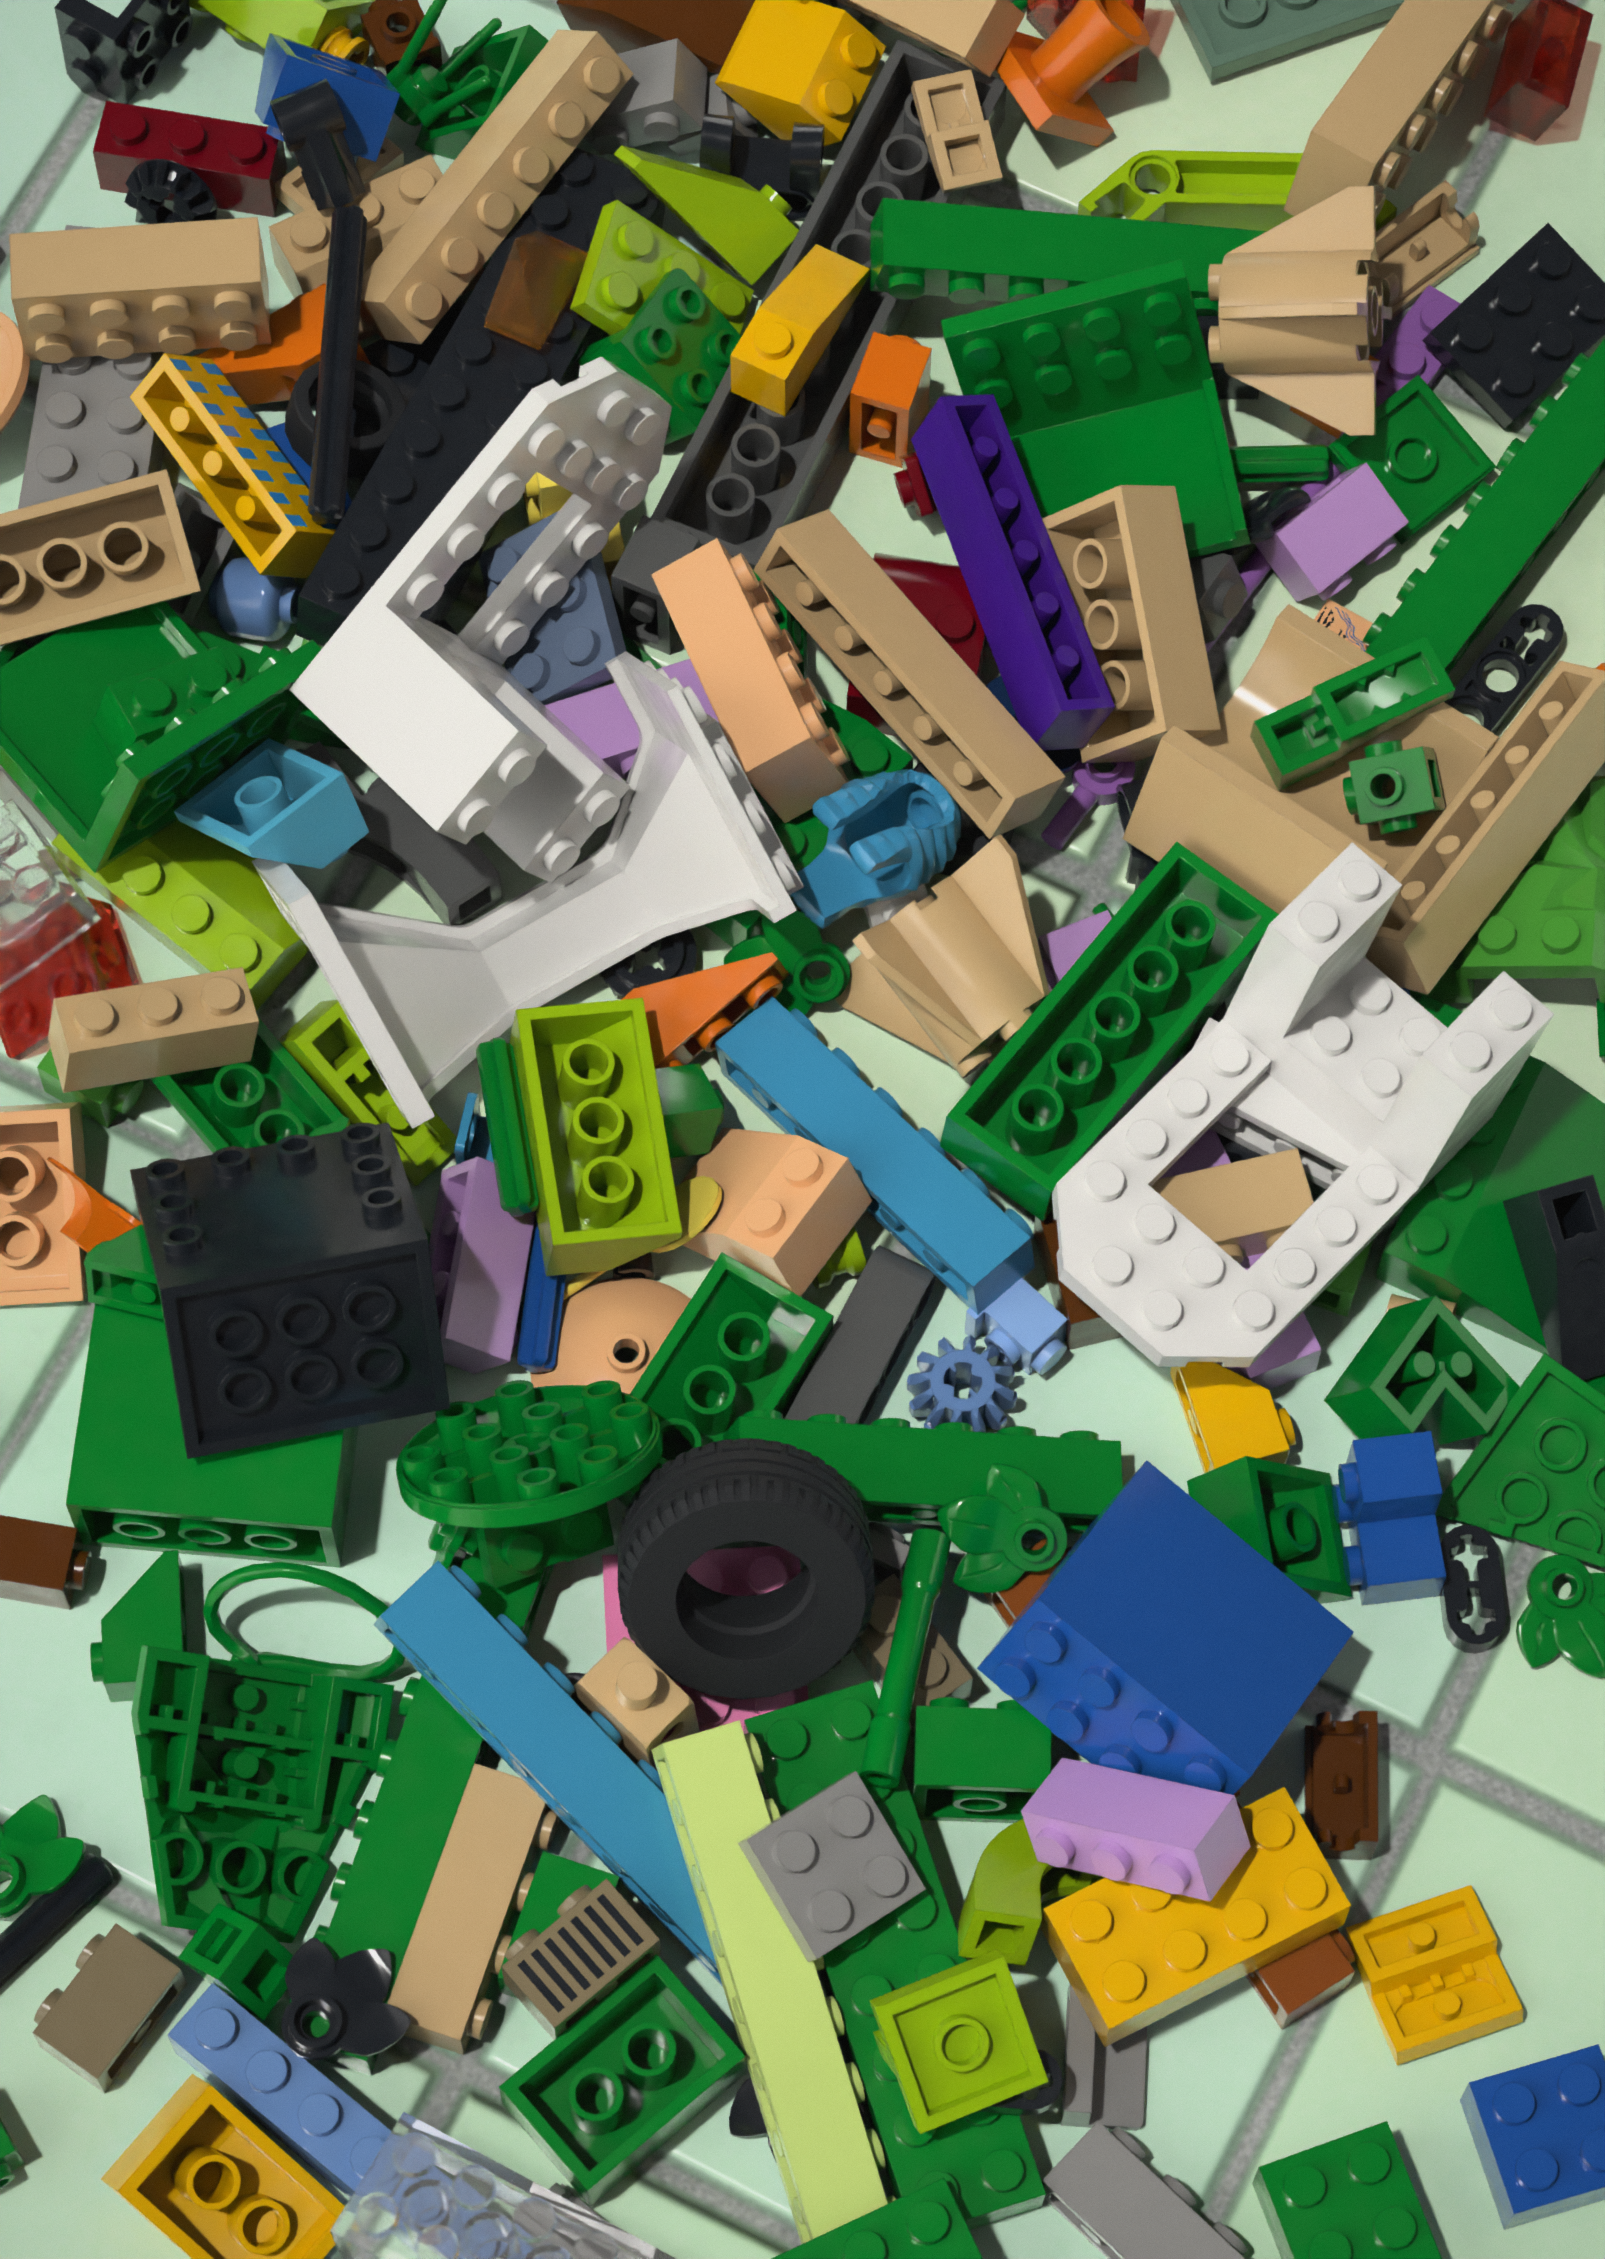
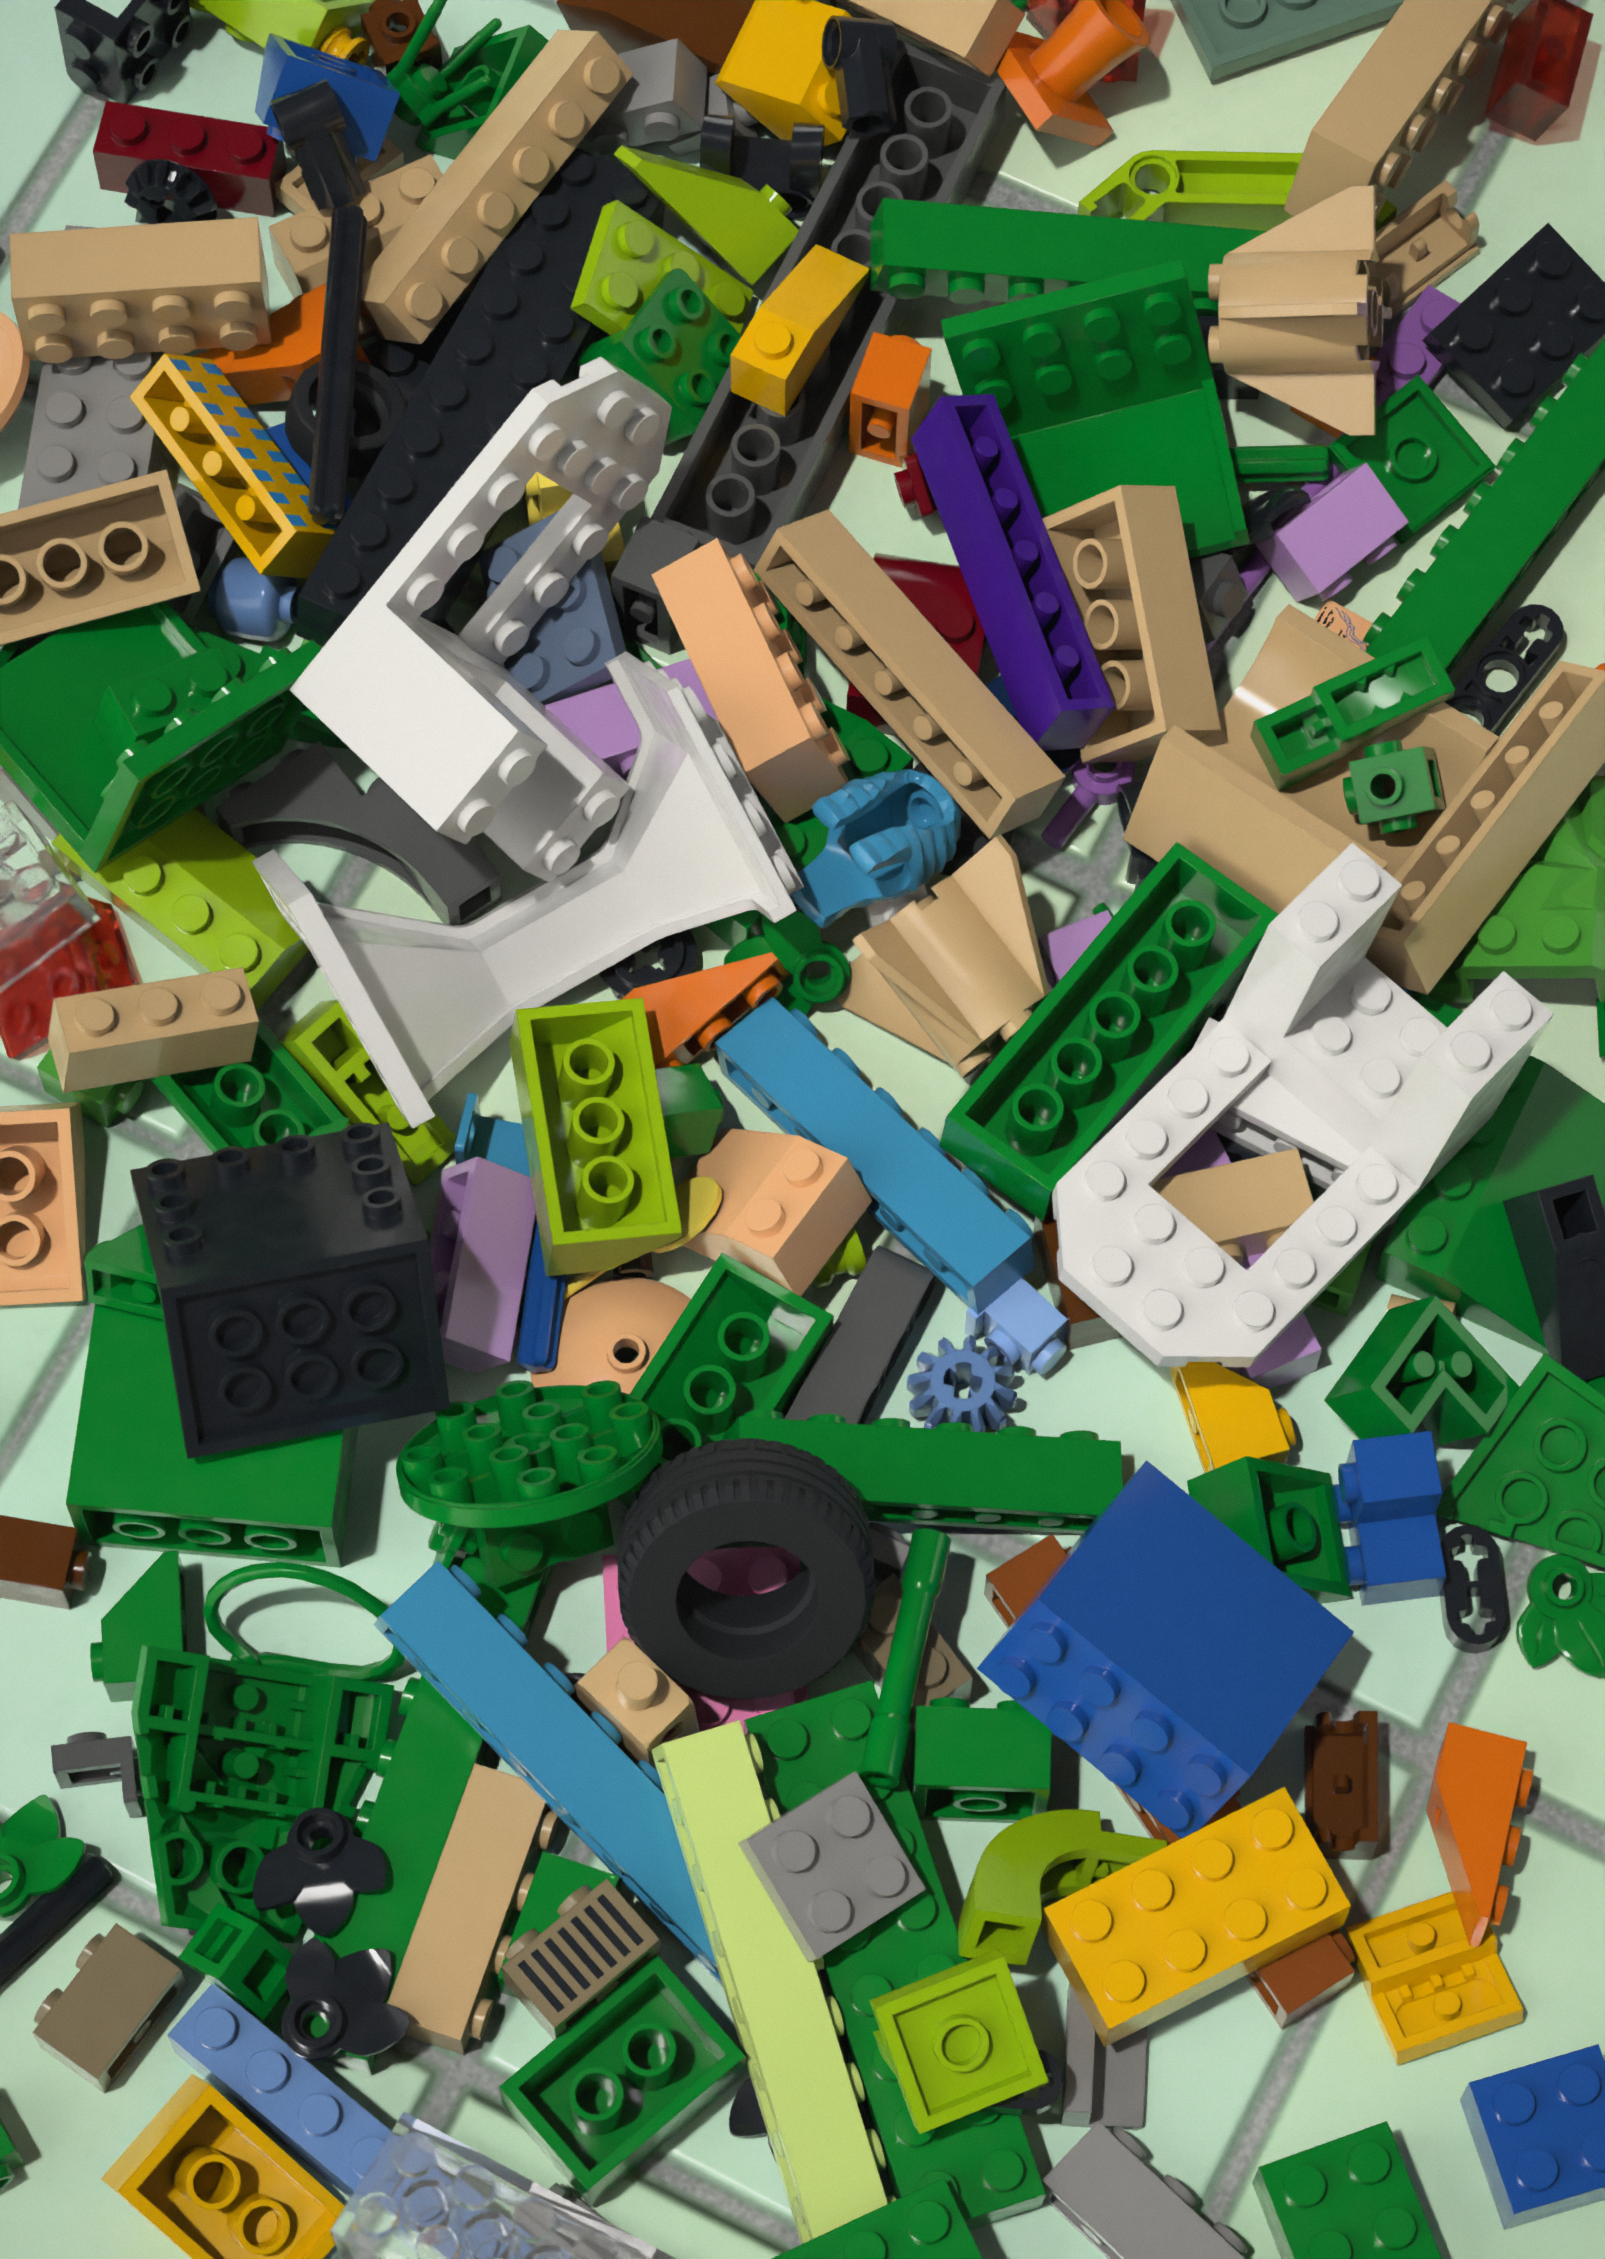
(93, 1215): orange piece -> none
(95, 1760): none -> dark grey bracket
(279, 808): medium azure slope -> none
(319, 1880): none -> black plate
(507, 1127): green axle -> none
(534, 288): clear orange slope -> none
(862, 58): none -> black piece
(956, 131): tan slope -> none
(992, 1529): green plate -> none
(1136, 1829): lavender brick -> none
(1470, 1815): none -> orange slope

